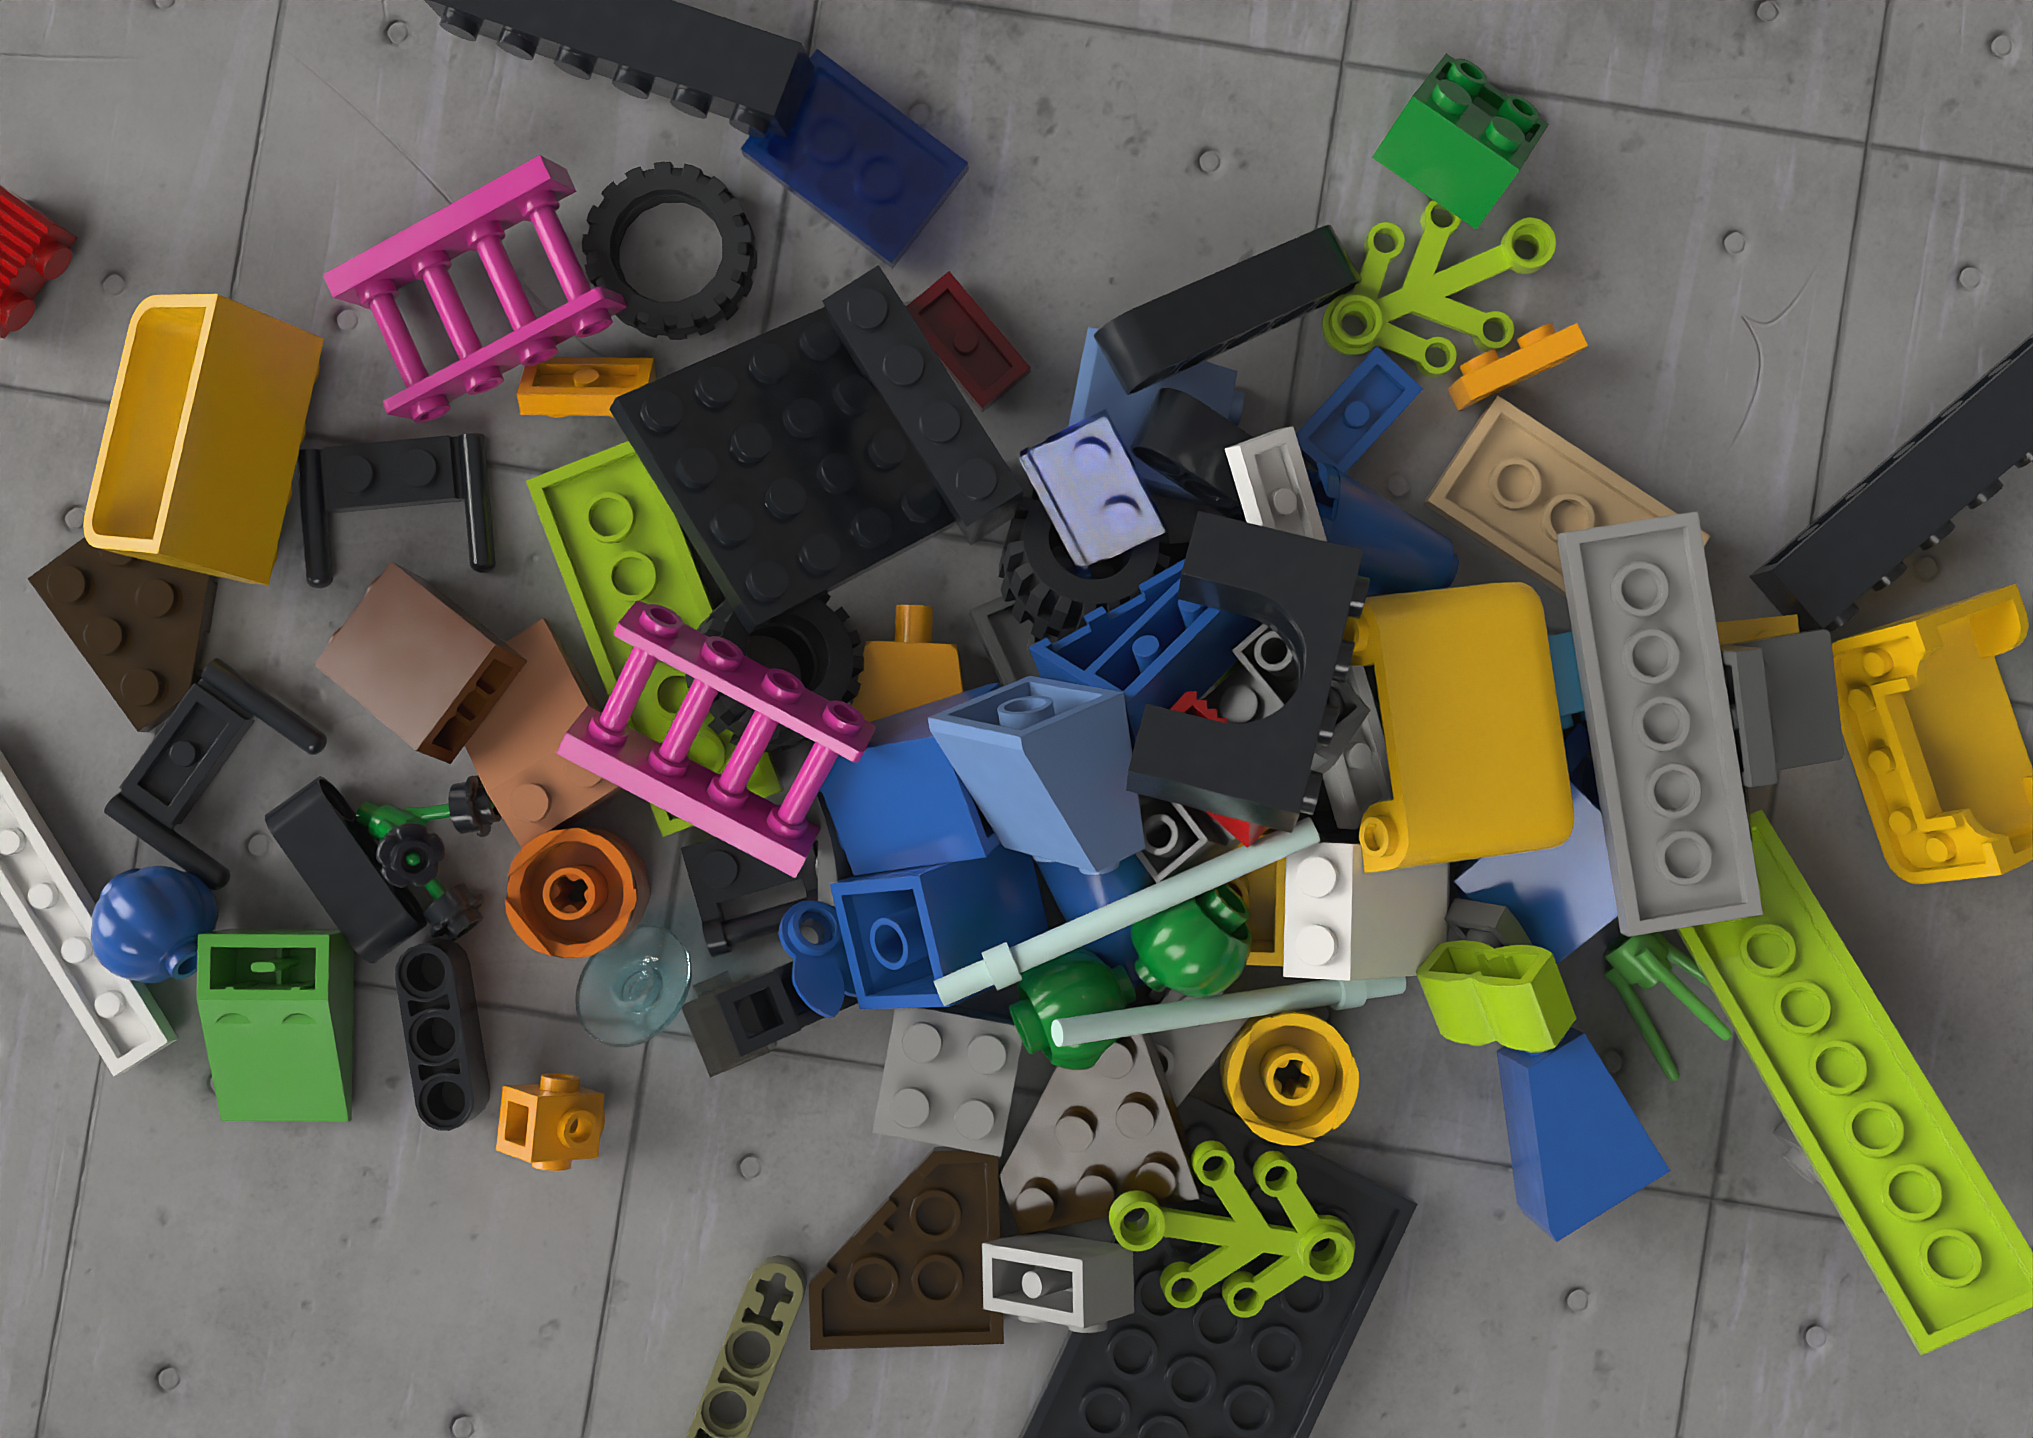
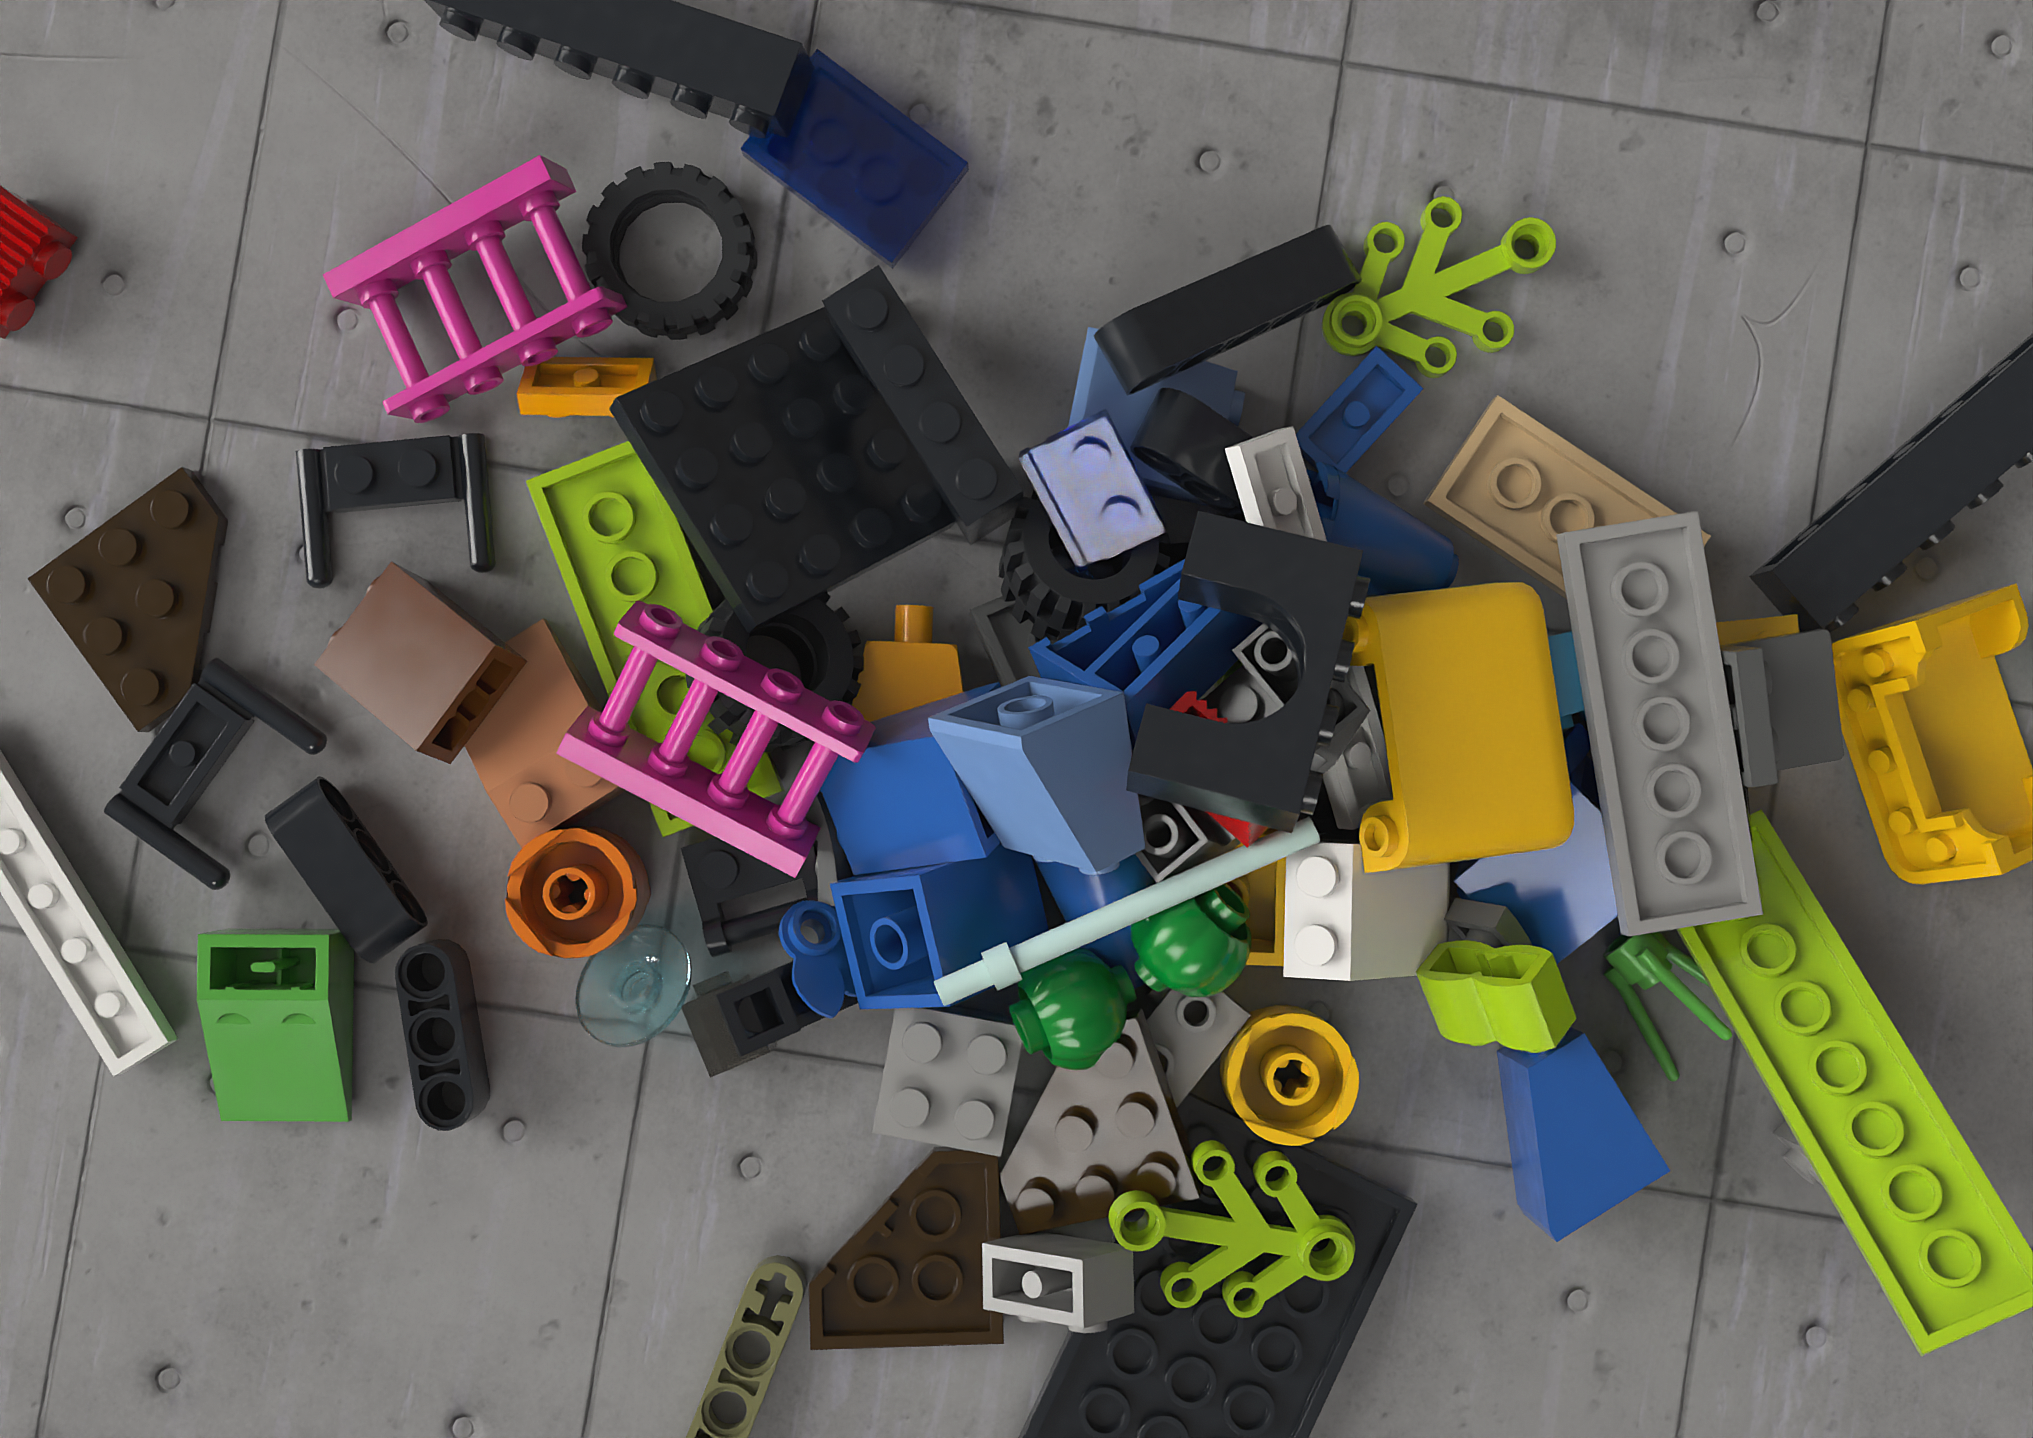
(151, 923): blue plant -> none
(203, 437): yellow windscreen -> none
(413, 854): black plant -> none
(551, 1122): light orange brick -> none
(967, 342): dark red plate -> none
(1221, 1008): light aqua bar -> none
(1461, 139): green slope -> none
(1538, 352): light orange plate -> none

